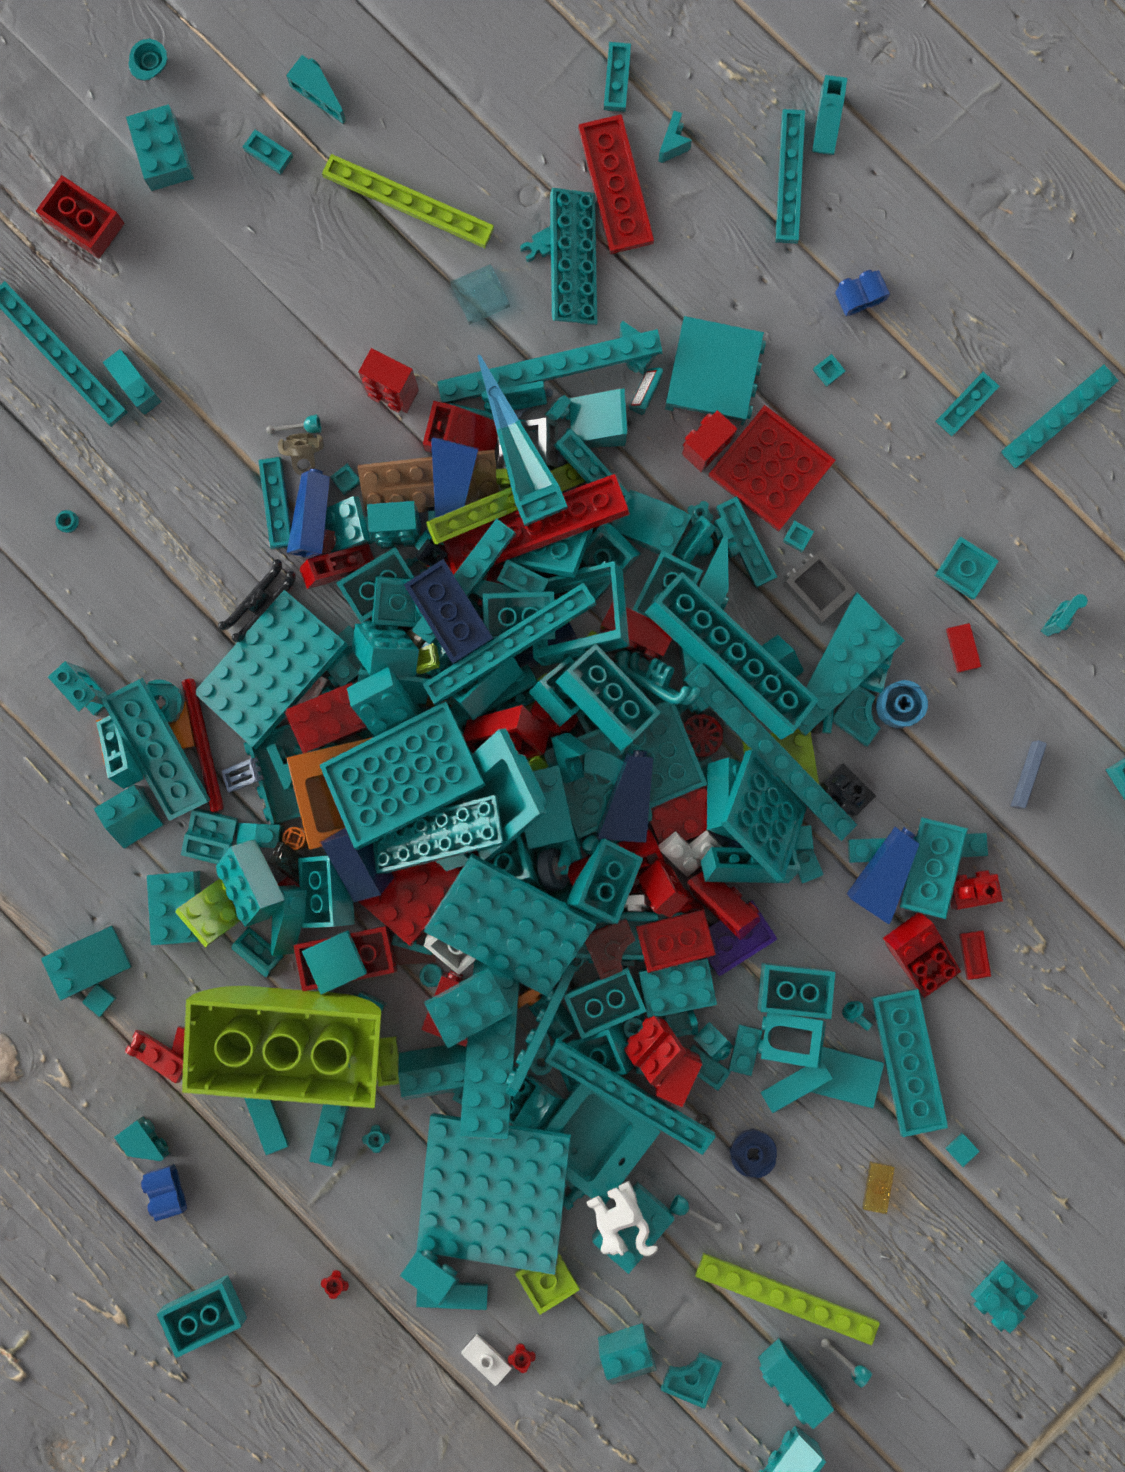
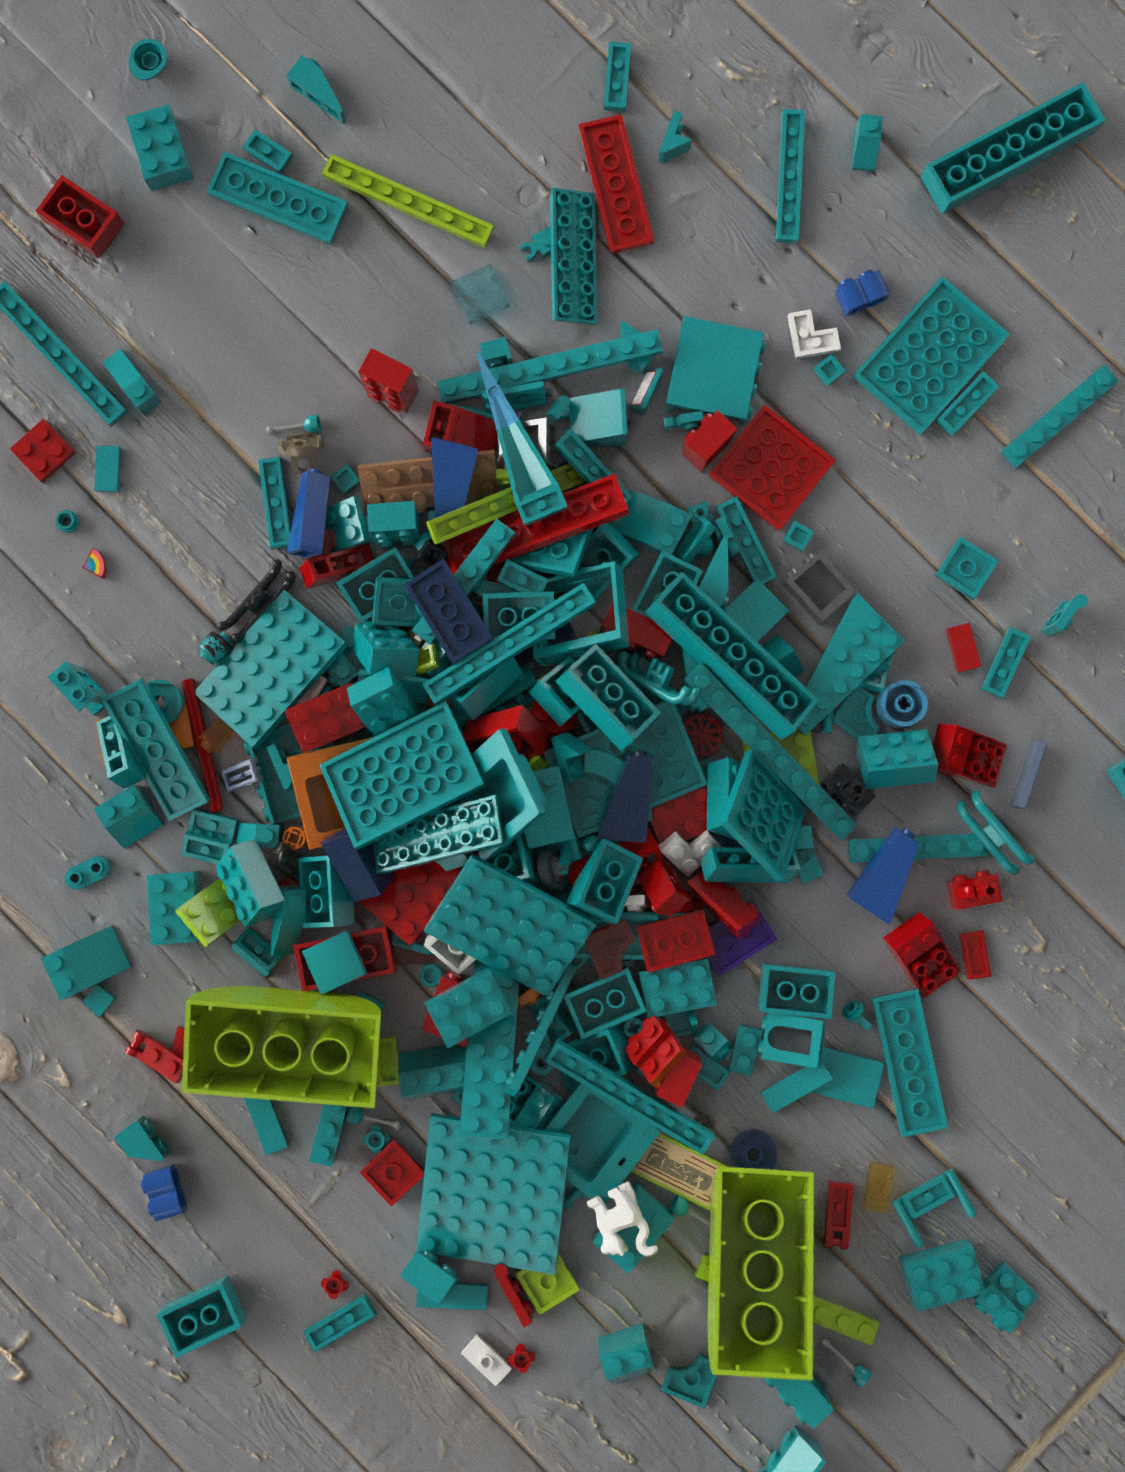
(42, 450): none -> red plate
(87, 874): none -> teal plate
(95, 564): none -> tile
(107, 469): none -> teal tile
(215, 736): none -> clear orange bracket
(216, 647): none -> head
(277, 198): none -> teal plate
(340, 1322): none -> teal tile
(356, 1115): none -> hinge
(392, 1172): none -> red plate
(495, 352): none -> teal brick
(513, 1292): none -> red plate
(679, 1169): none -> tile
(685, 421): none -> teal plate
(756, 610): none -> teal slope
(761, 1273): none -> lime brick
(808, 341): none -> white plate
(829, 114): teal slope -> none
(838, 1214): none -> red plate
(866, 142): none -> teal slope
(896, 759): none -> teal brick
(929, 1196): none -> teal plate
(930, 355): none -> teal plate
(934, 868): teal tile -> none
(941, 1275): none -> teal brick
(962, 1149): teal tile -> none
(968, 754): none -> red slope
(993, 834): none -> teal piece
(1005, 663): none -> teal plate
(1012, 148): none -> teal brick

